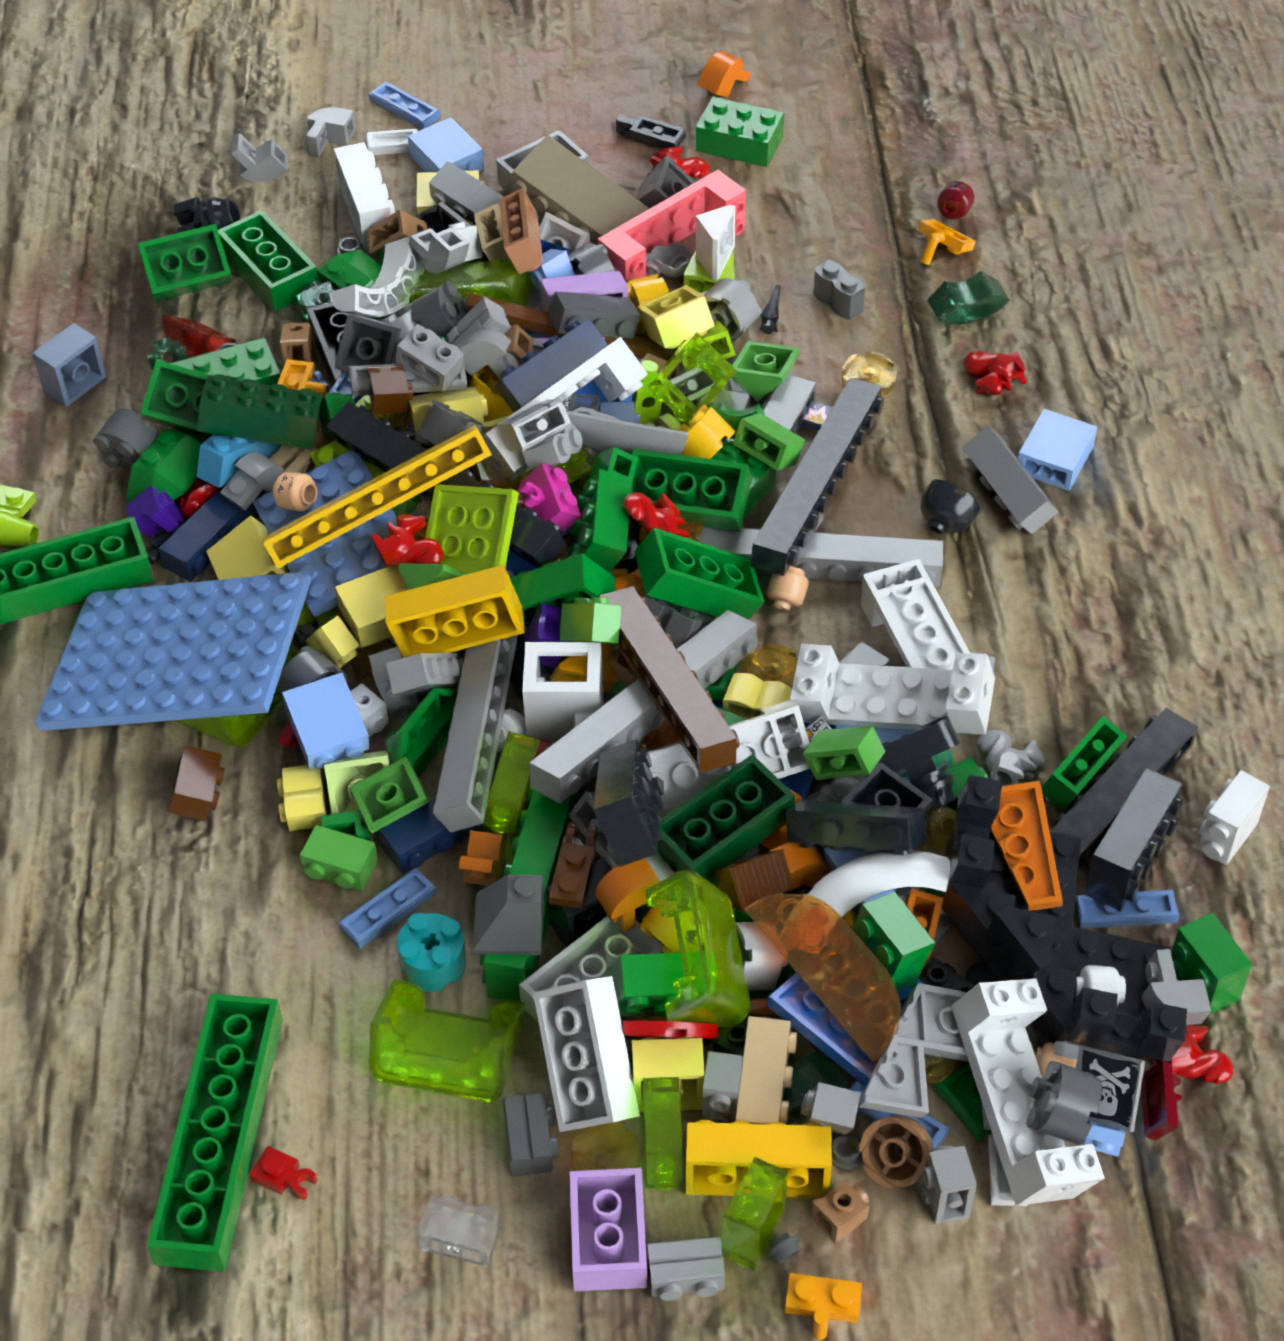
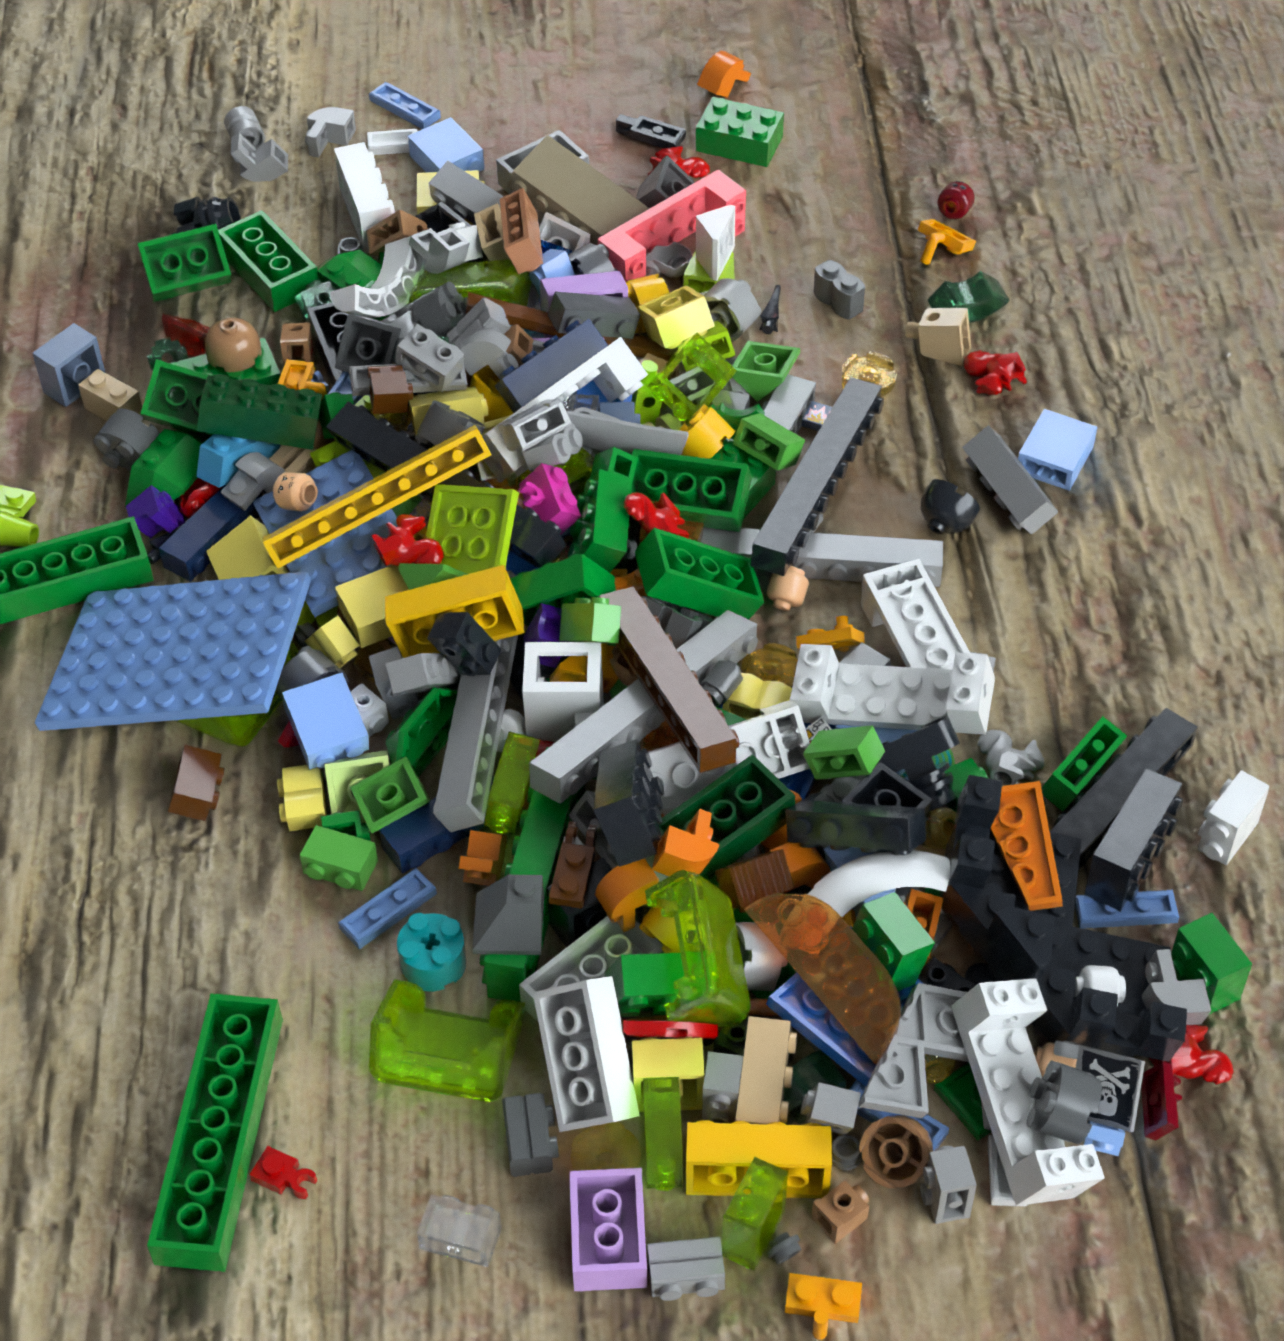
(105, 395): none -> tan brick
(232, 344): none -> medium nougat cylinder
(245, 122): none -> light grey wheel
(464, 643): none -> black brick
(686, 849): none -> orange brick
(722, 681): none -> dark grey brick
(840, 638): none -> light orange plate
(942, 334): none -> tan torso

